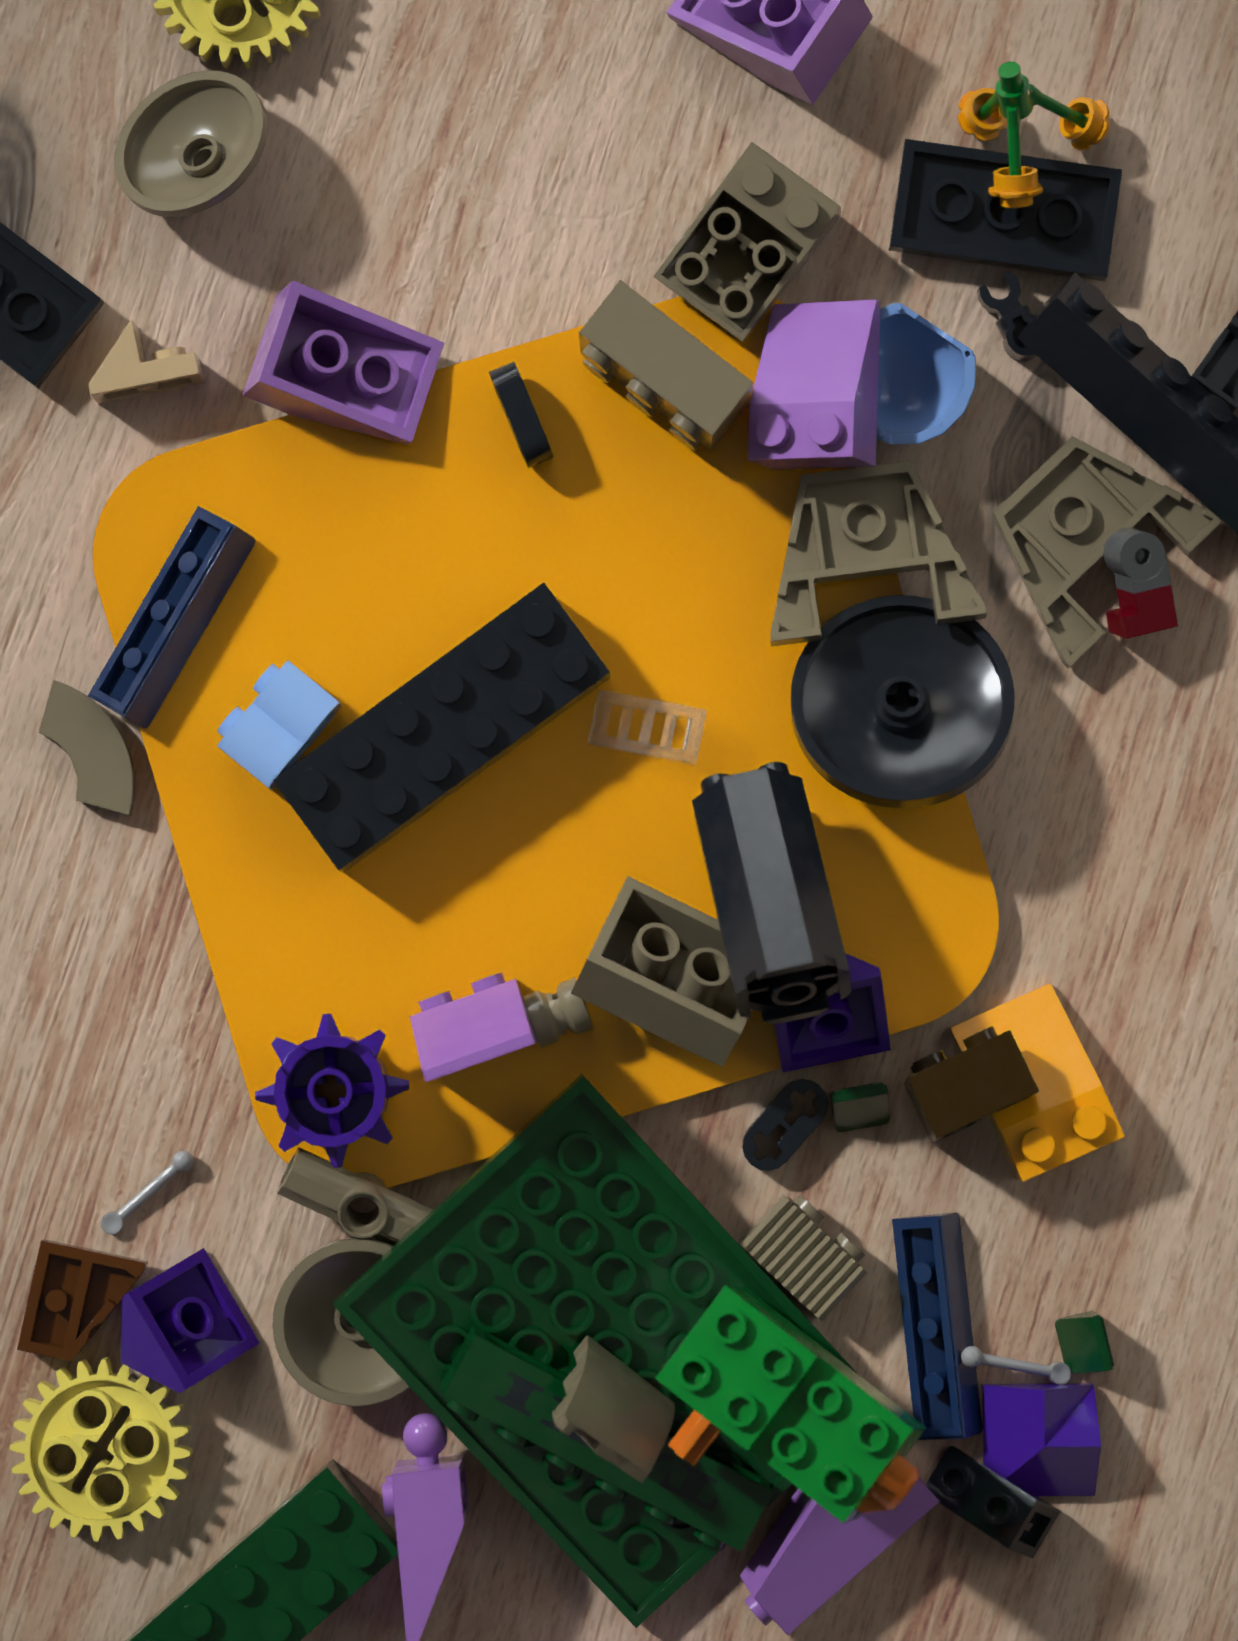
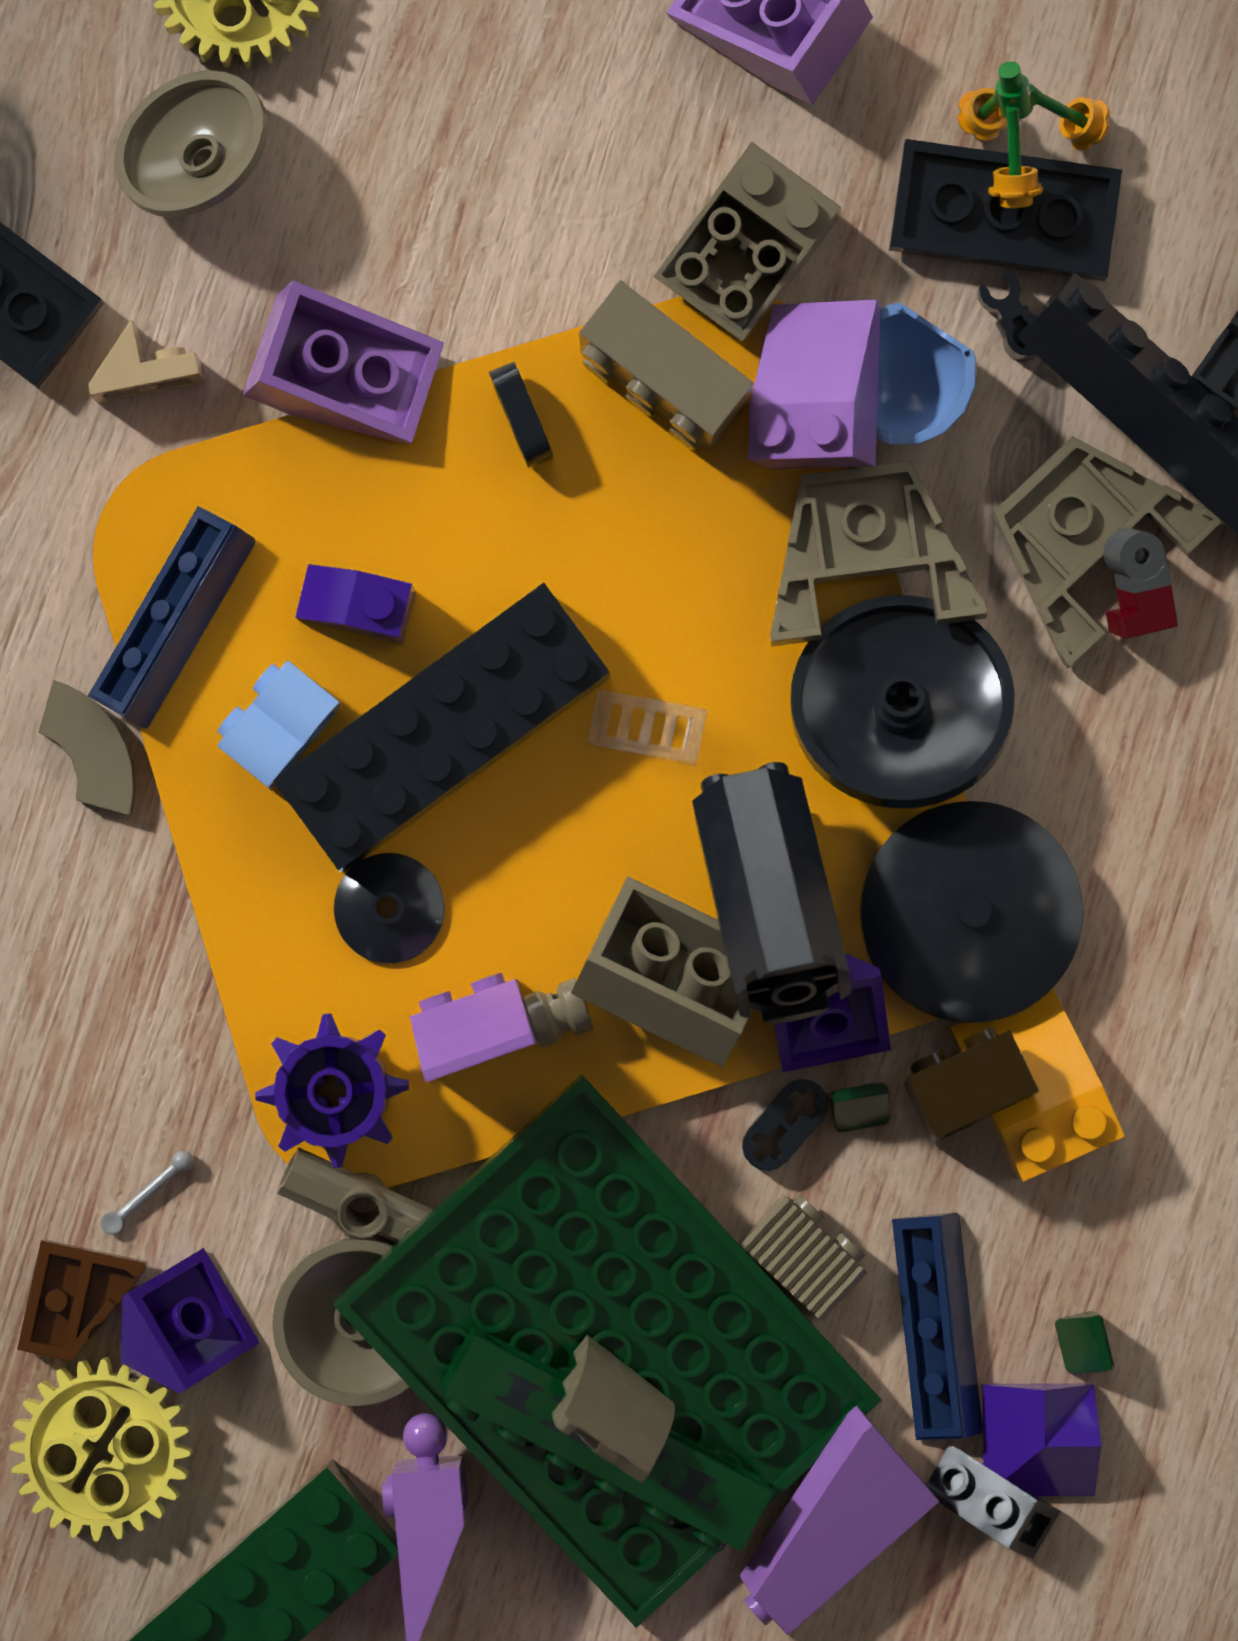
(356, 602): none -> dark purple slope
(418, 913): none -> black dish
(790, 1407): green piece -> none
(971, 911): none -> black dish
(1057, 1372): light grey hinge -> none

